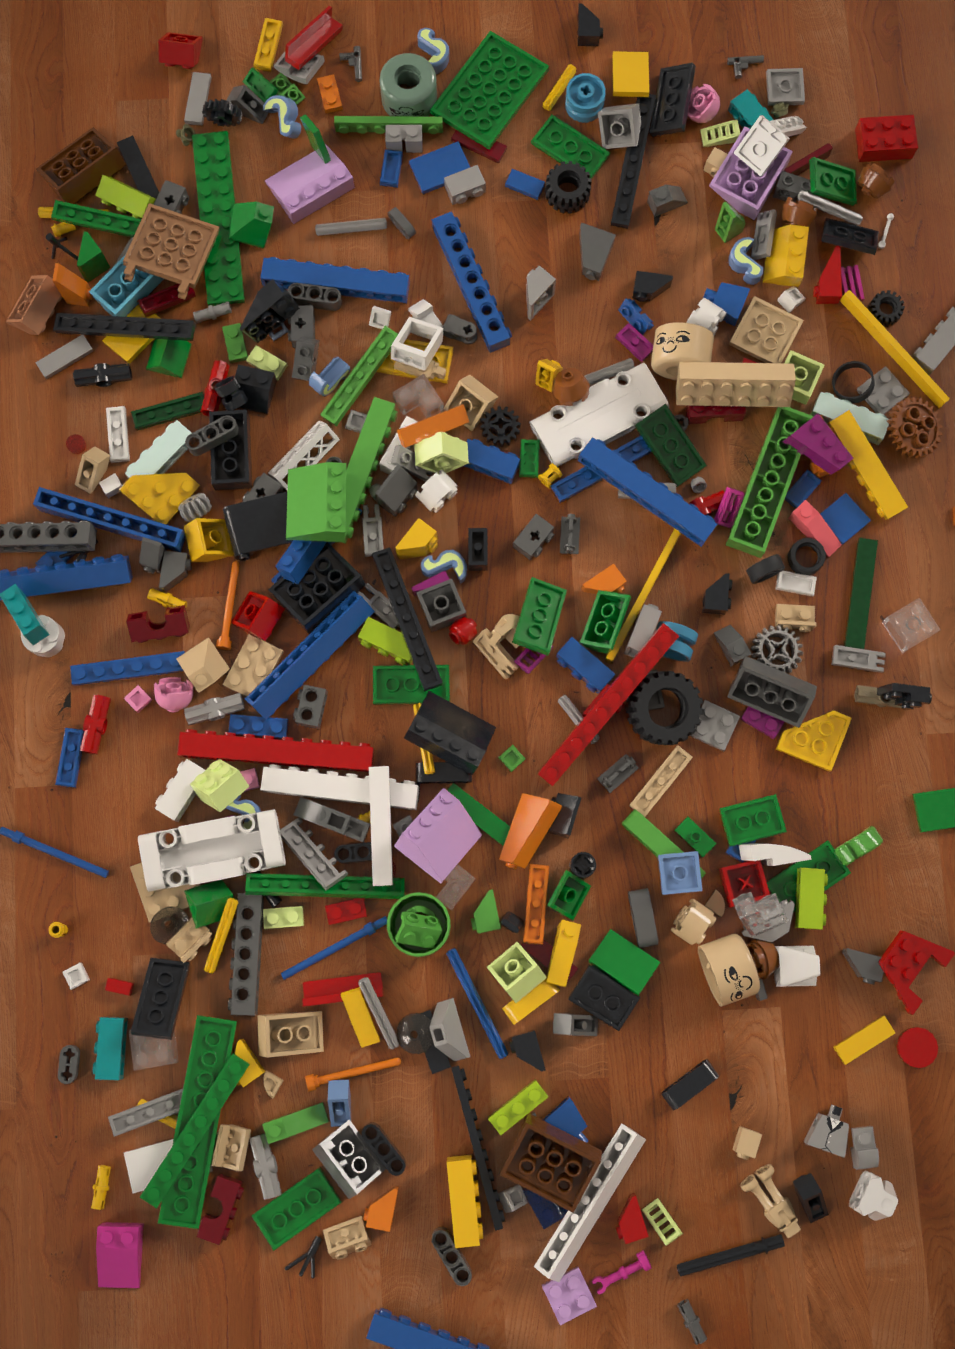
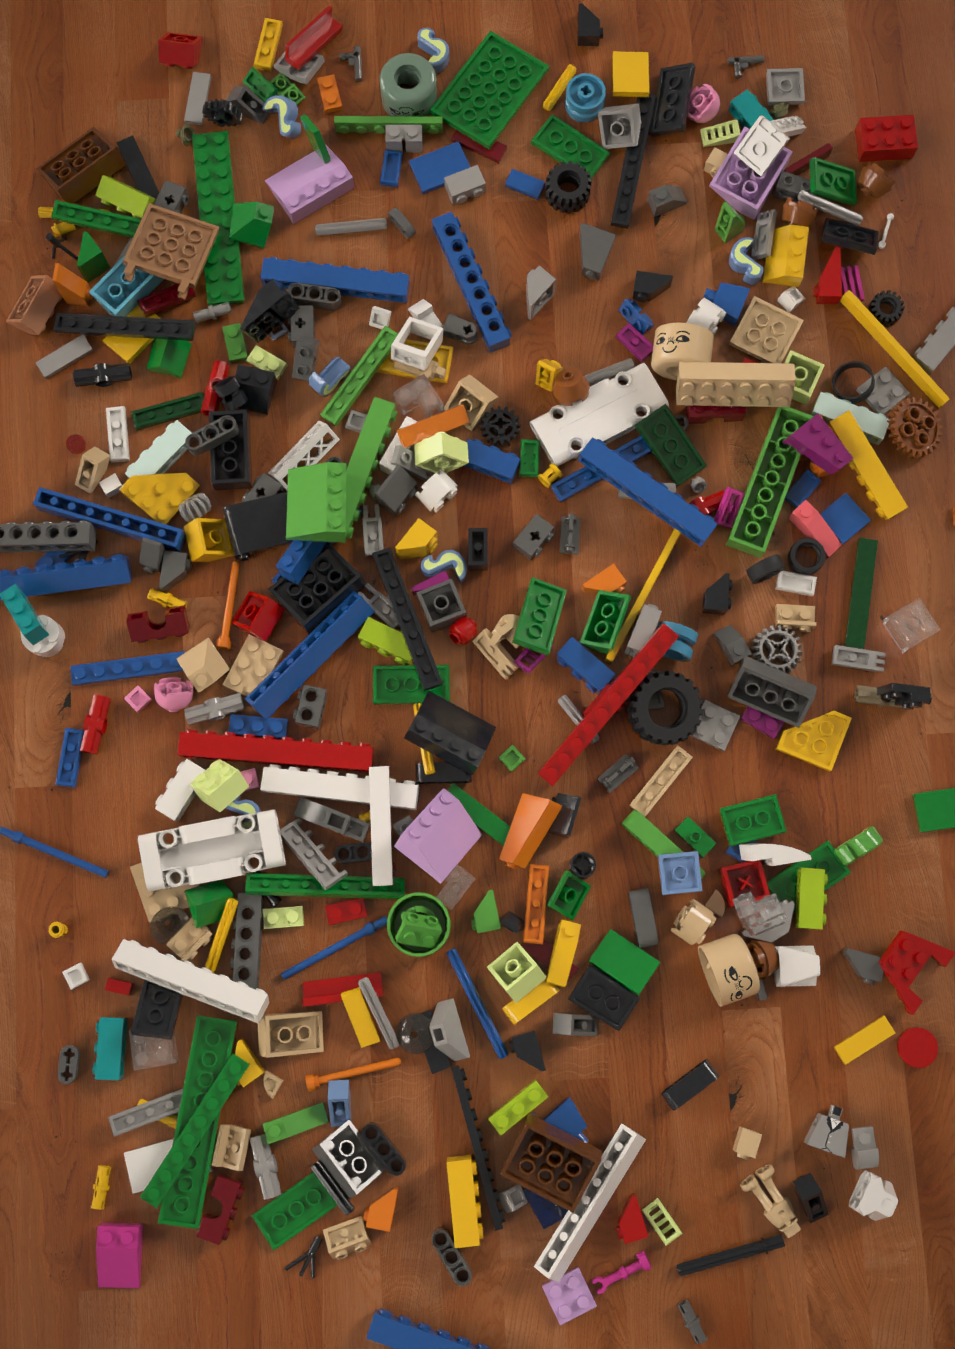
(191, 980): none -> white brick
(332, 1187): none -> black axle

